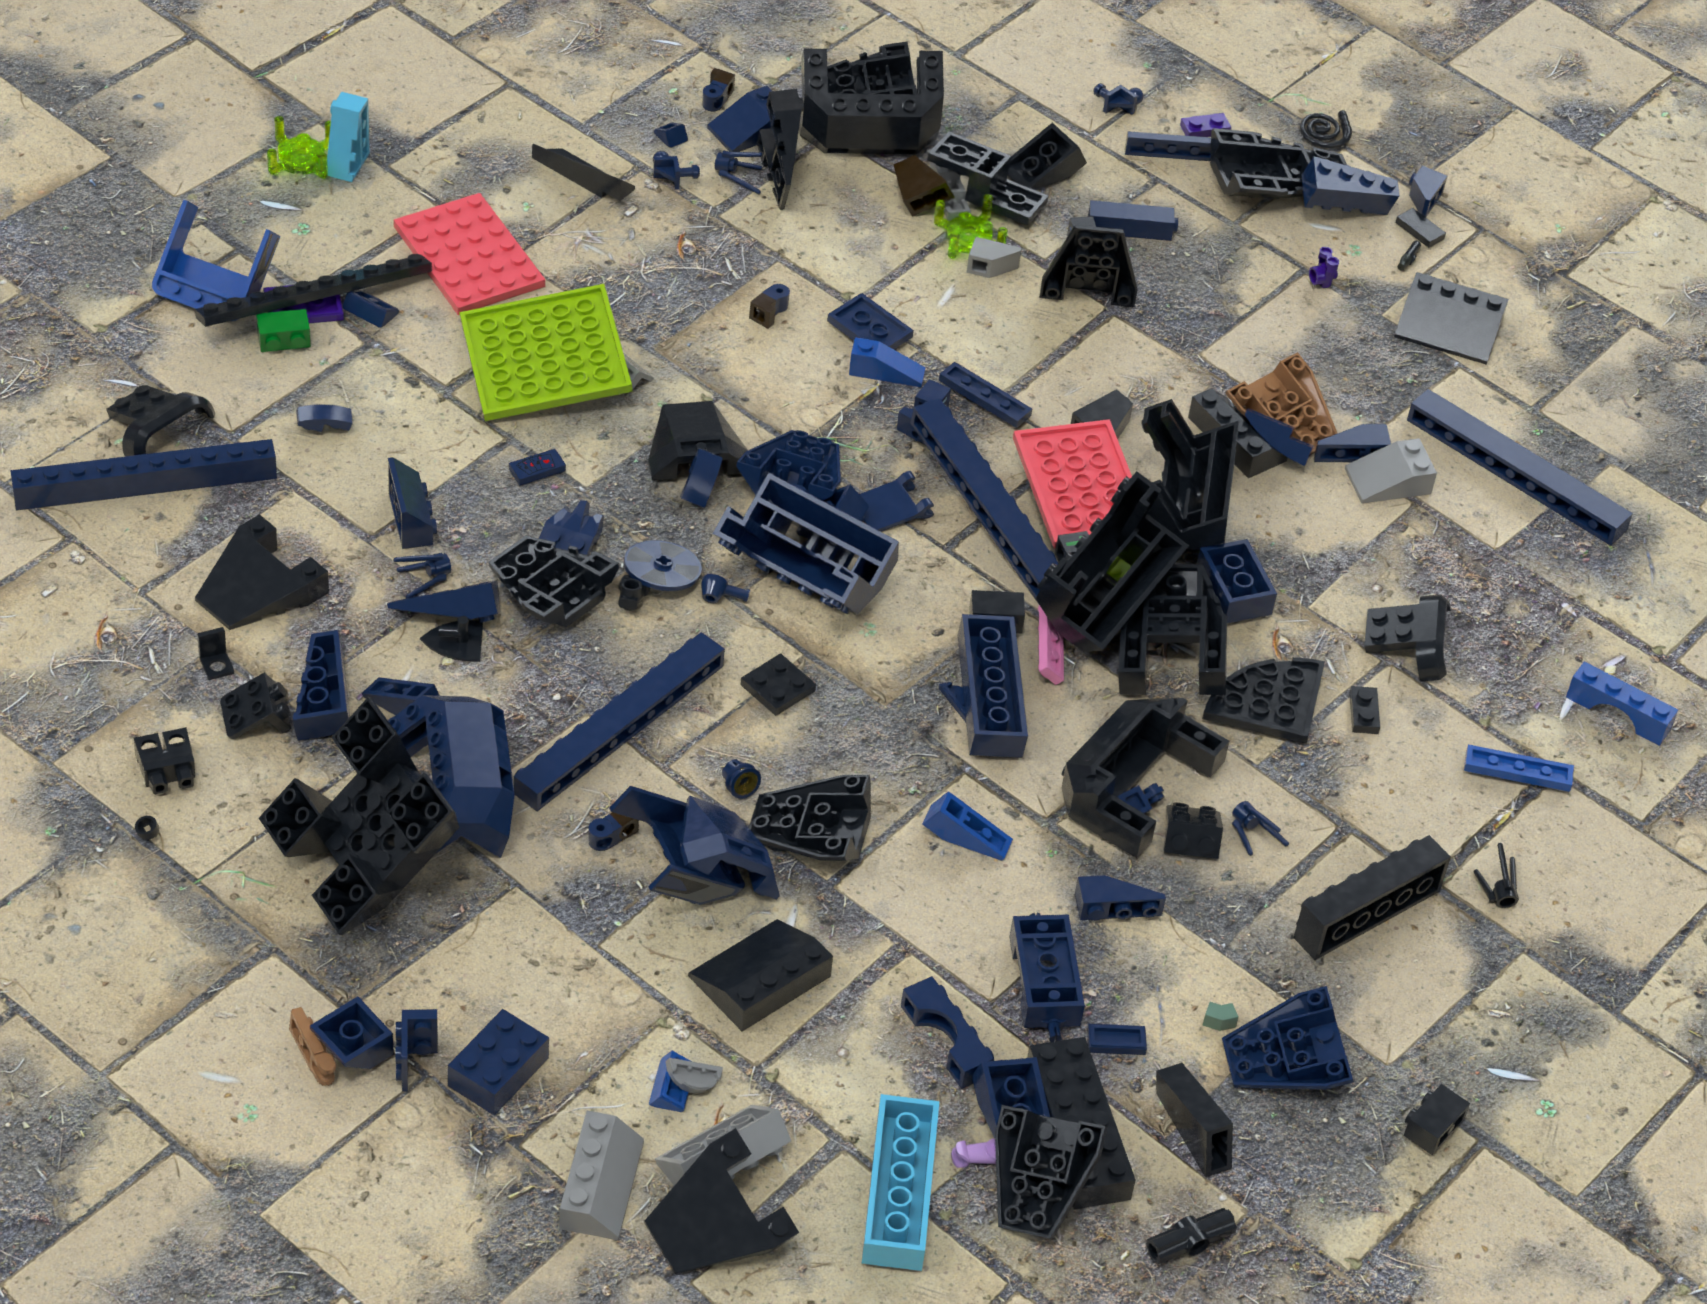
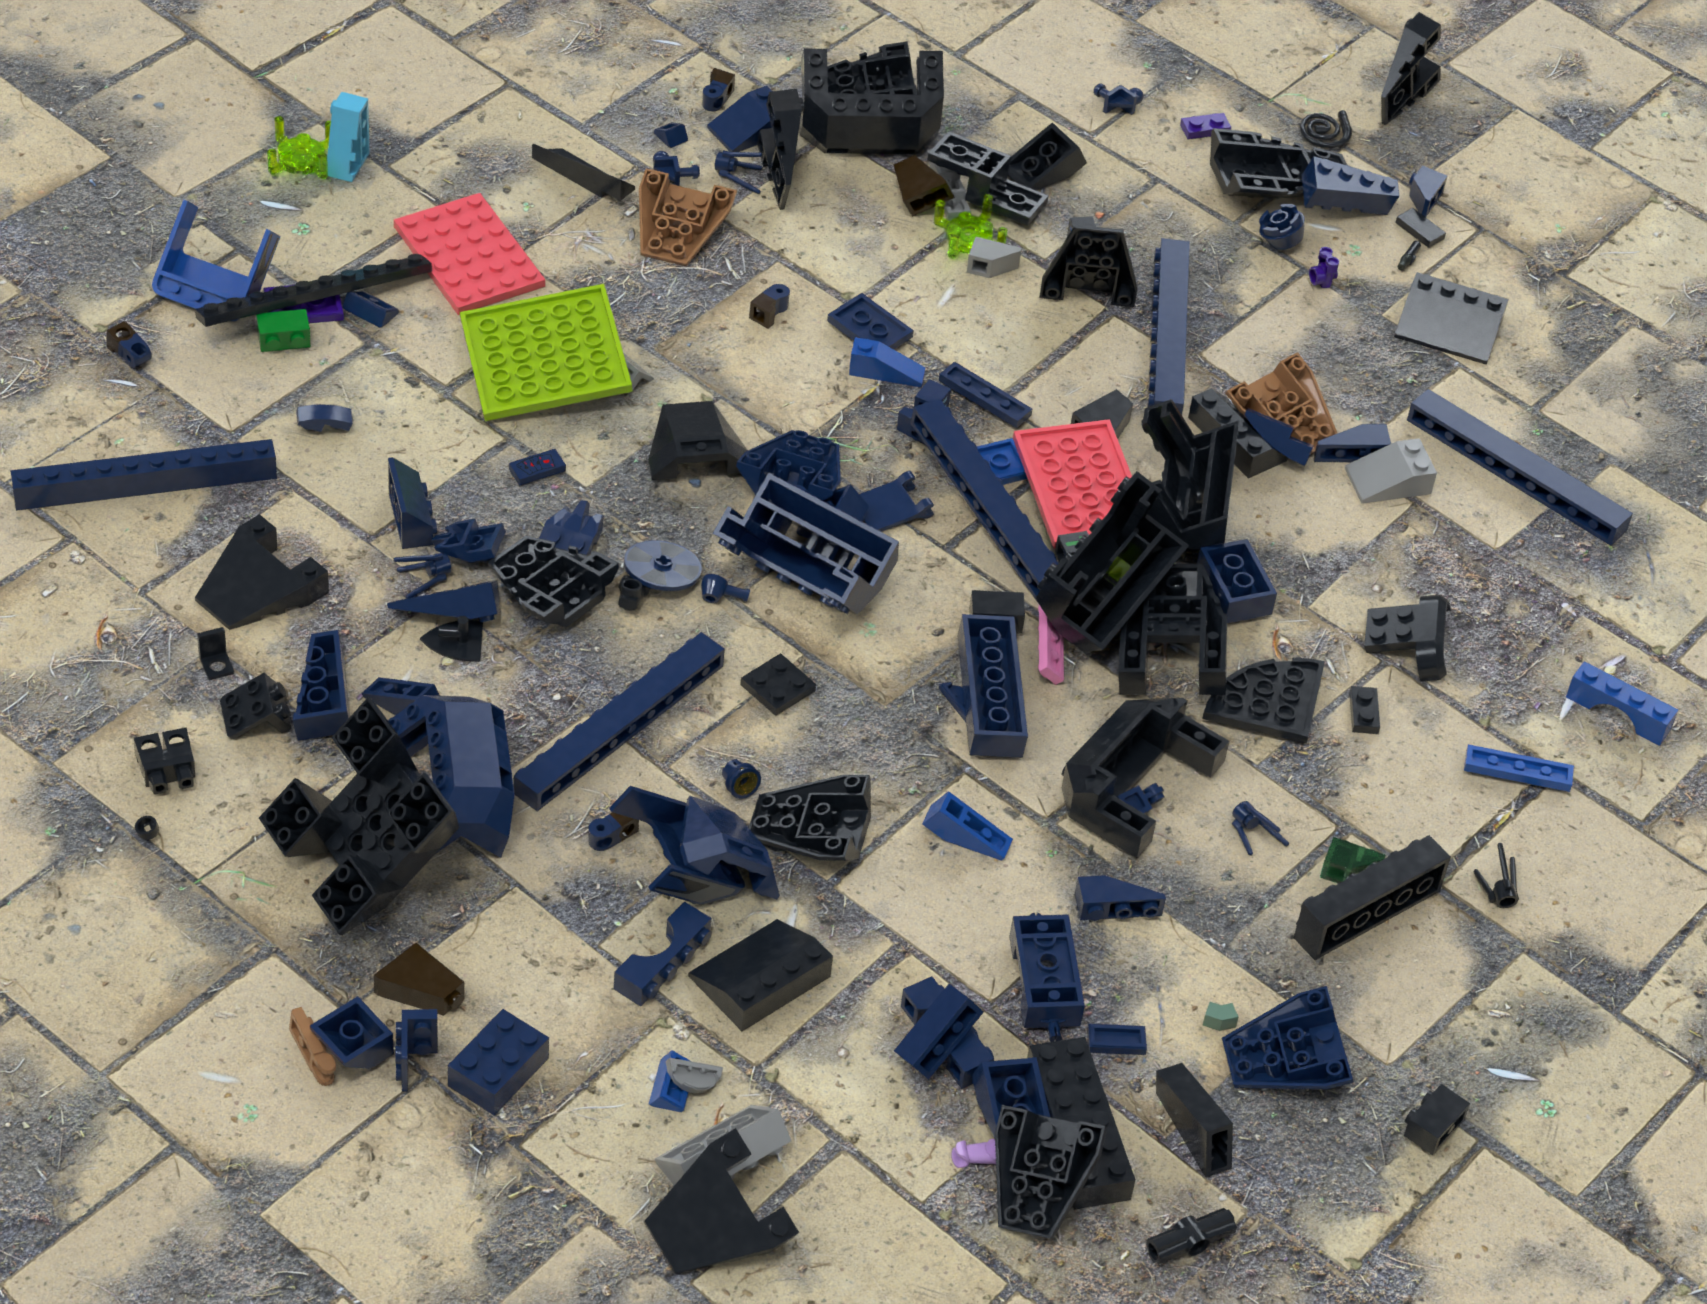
(128, 345): none -> leg
(151, 410): black piece -> none
(420, 982): none -> dark brown slope
(470, 542): none -> dark blue plate
(600, 1177): light grey slope -> none
(643, 976): none -> dark blue arch
(677, 218): none -> medium nougat wedge
(701, 477): dark blue slope -> none
(900, 1183): medium azure brick -> none
(938, 1031): none -> dark blue brick
(1004, 460): none -> blue tile
(1135, 219): dark blue brick -> none
(1168, 146): dark blue plate -> none
(1169, 323): none -> dark blue brick
(1193, 831): black bracket -> none
(1282, 227): none -> dark blue cone
(1347, 858): none -> clear green slope
(1411, 72): none -> black wedge

